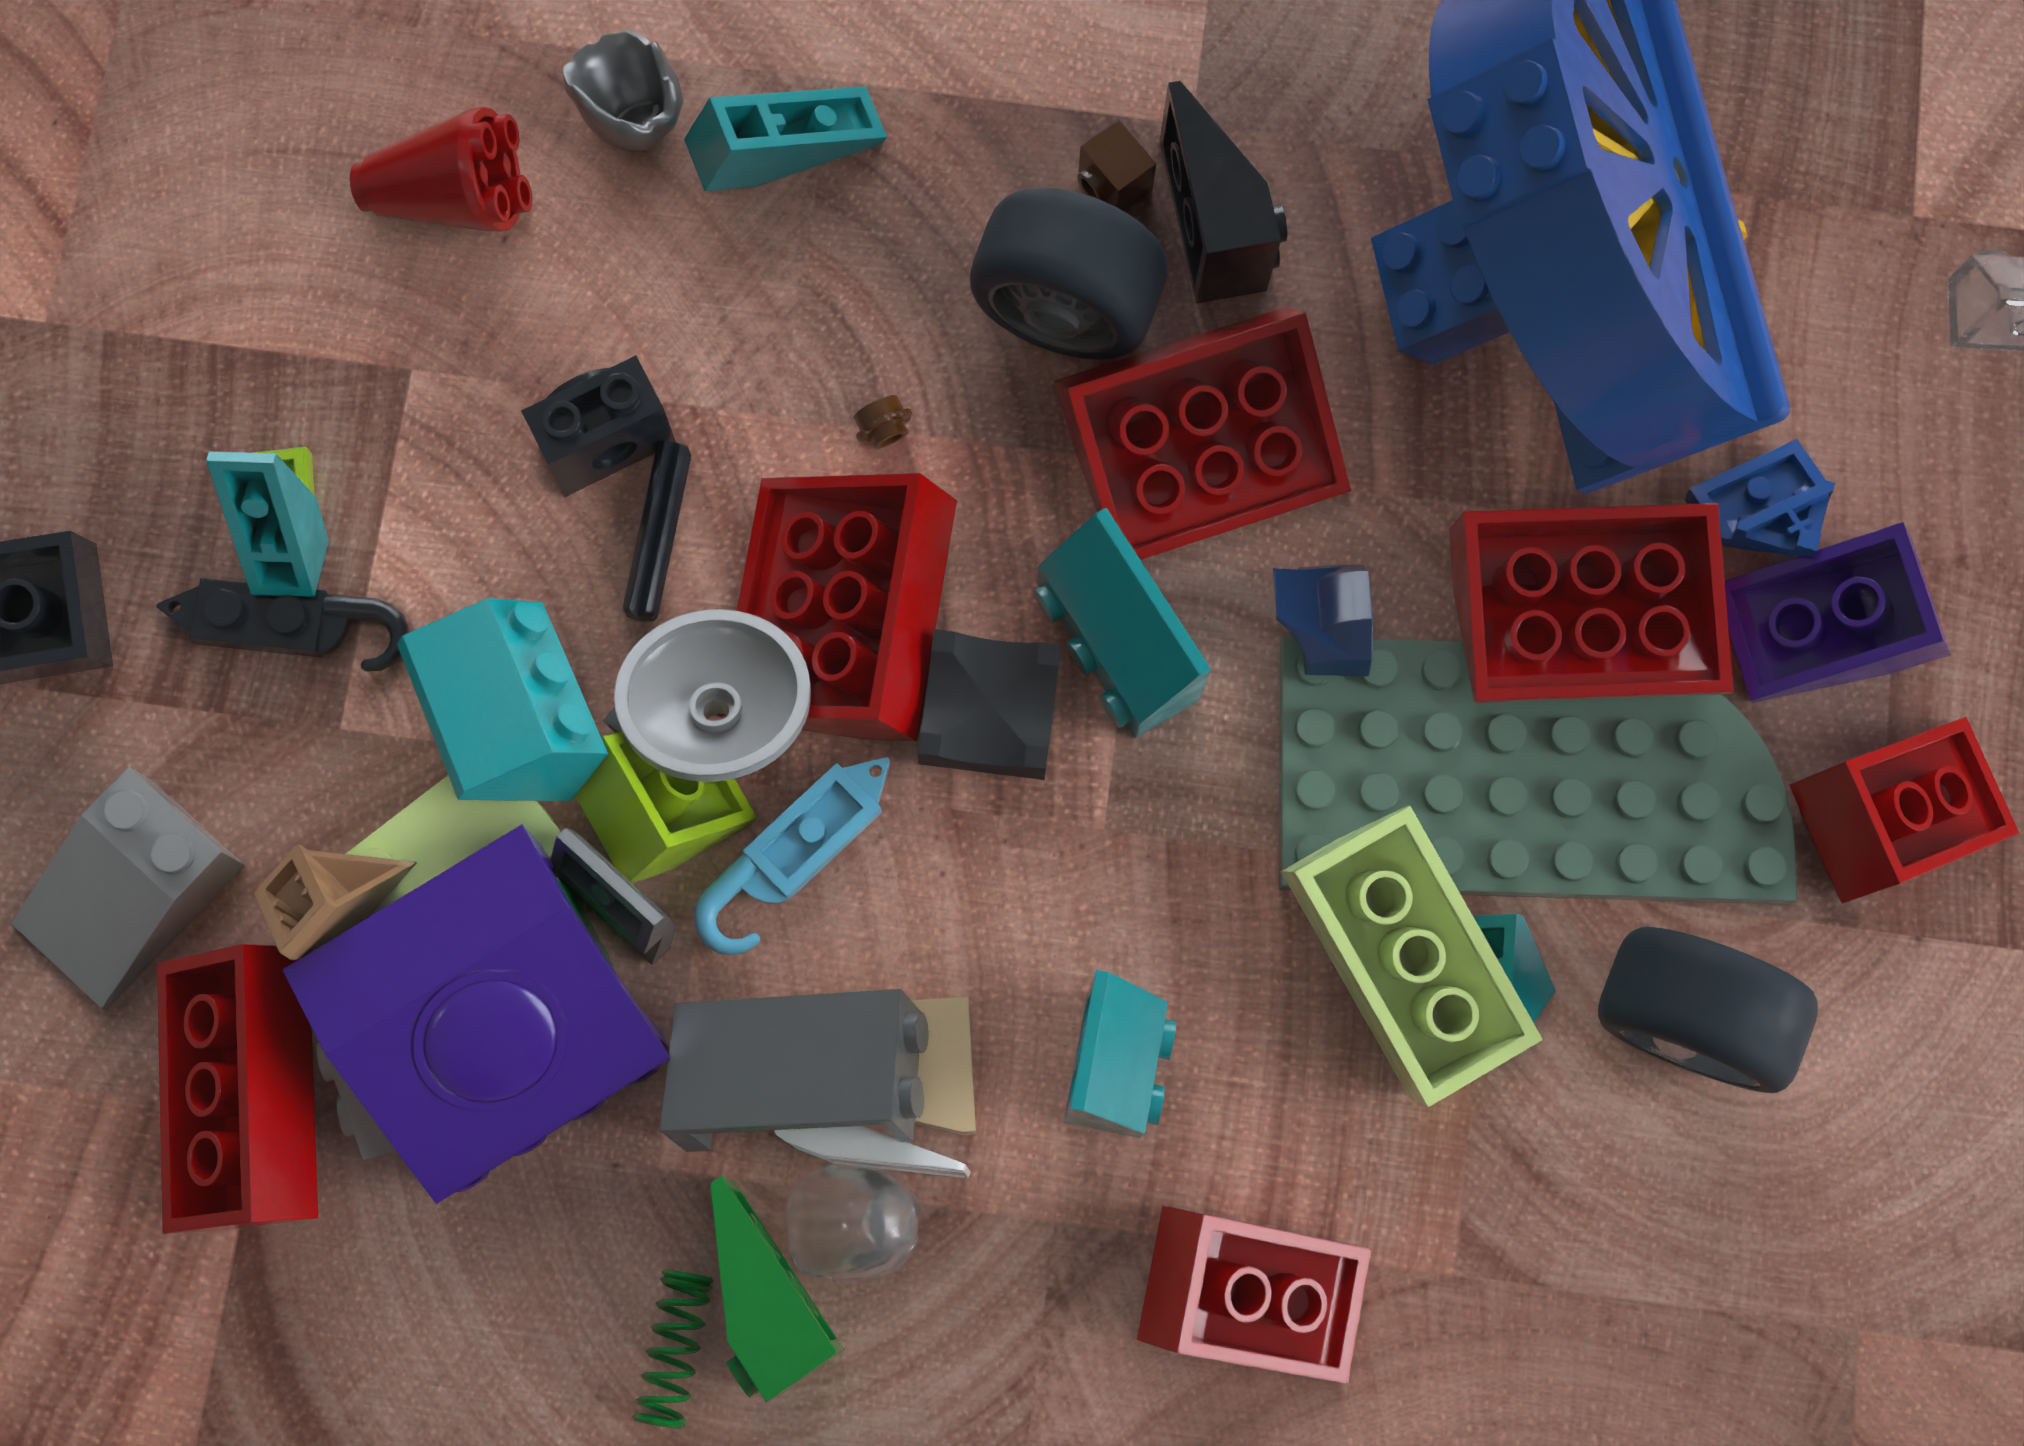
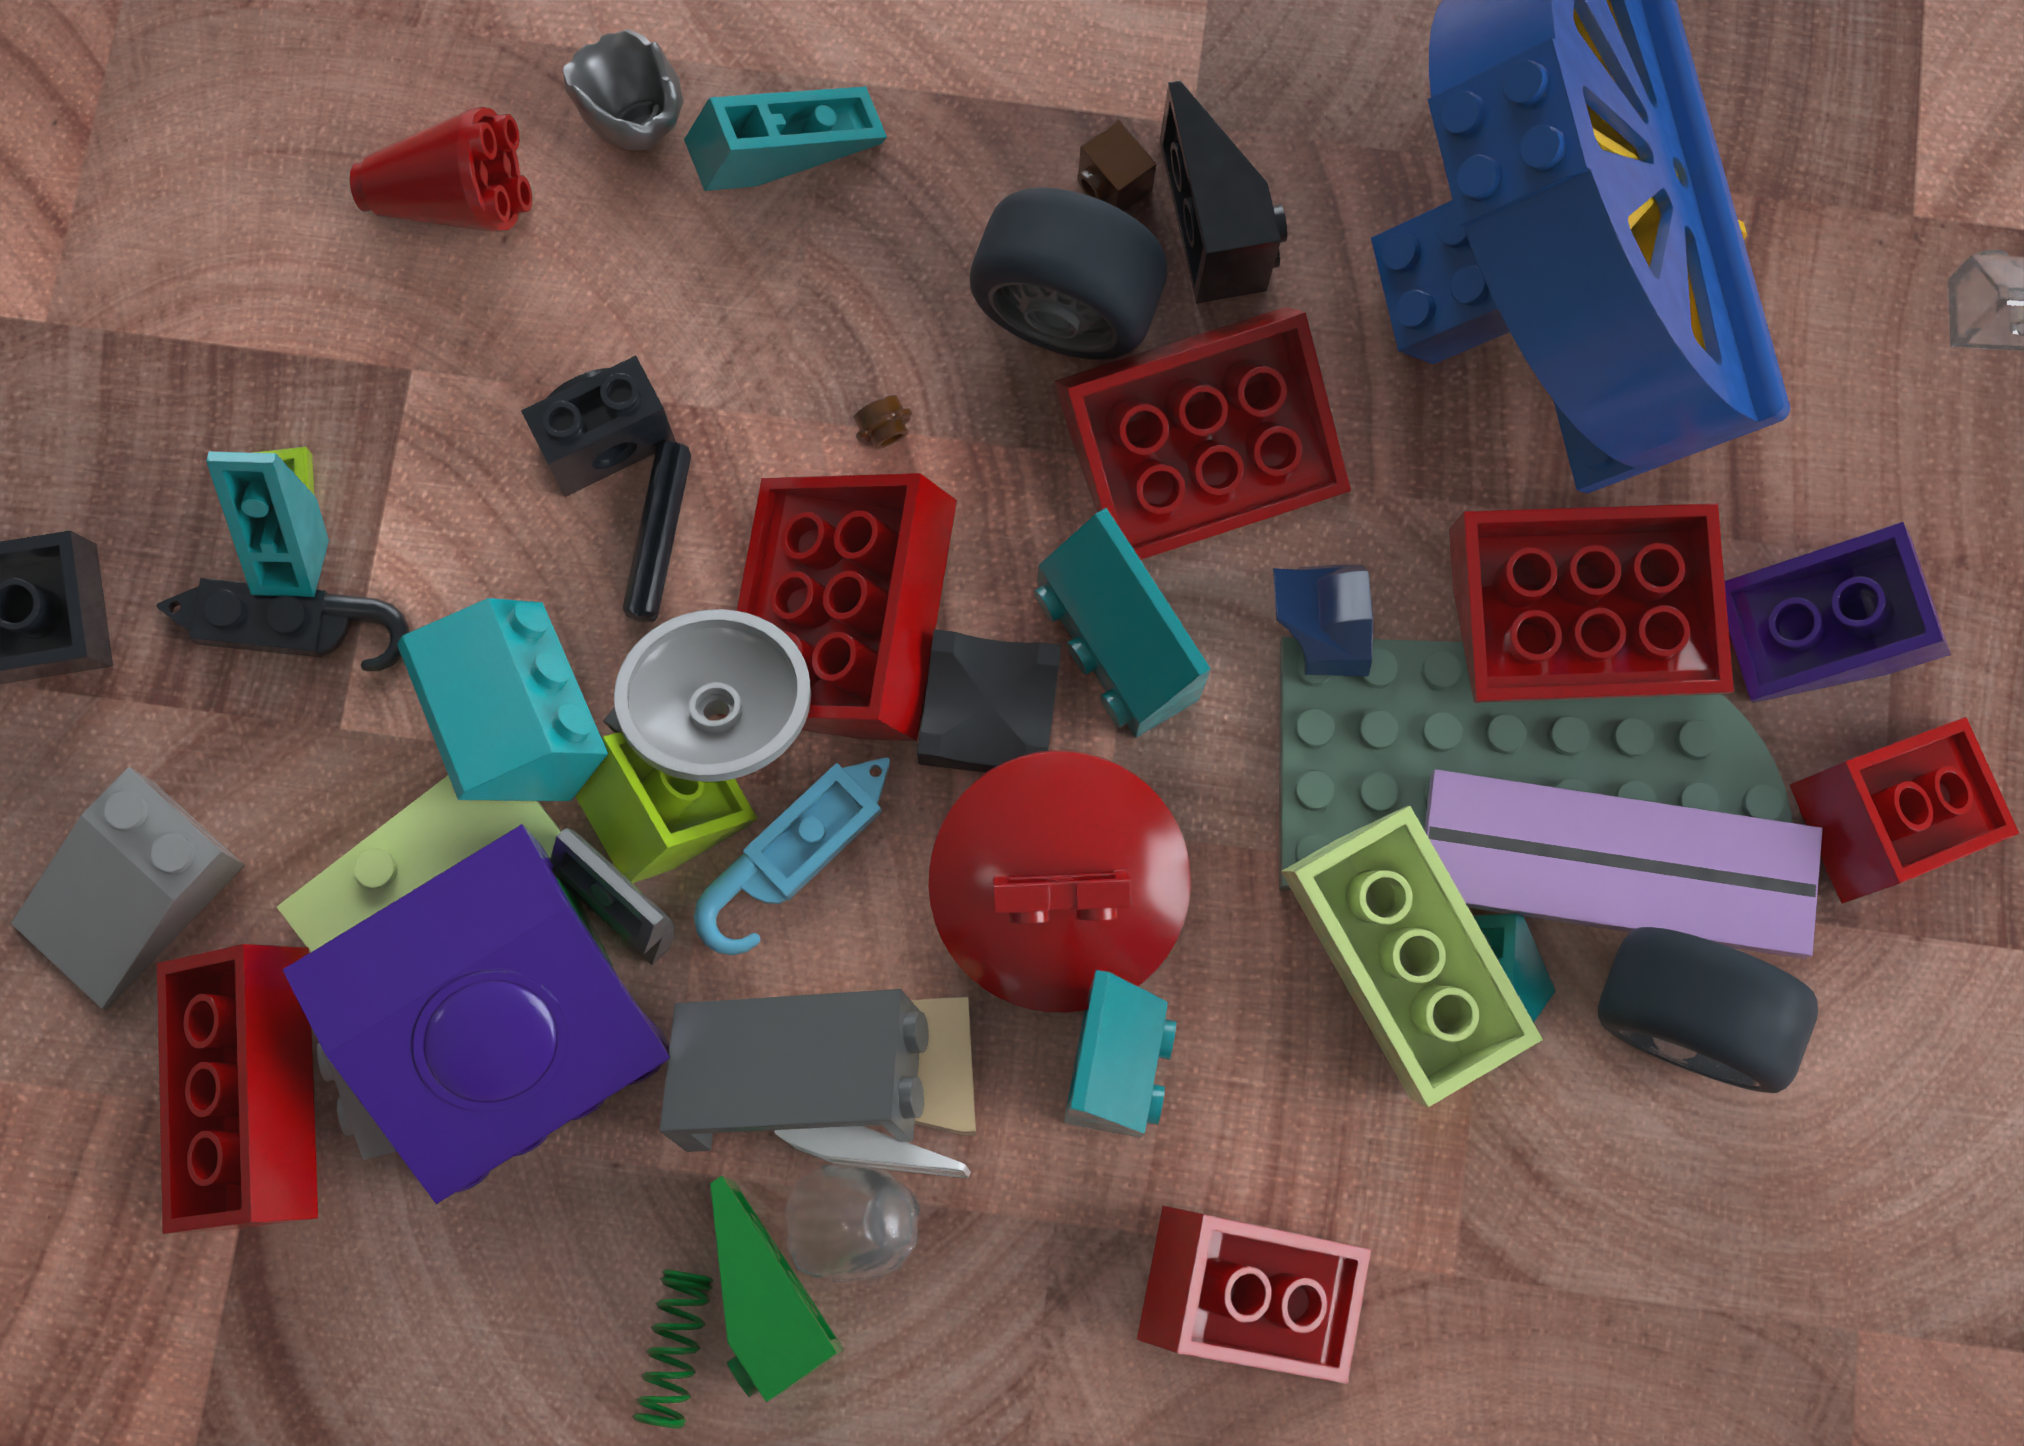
(323, 895): medium nougat slope -> none
(1058, 875): none -> red bracket
(1626, 862): none -> lavender tile
(1770, 502): blue slope -> none

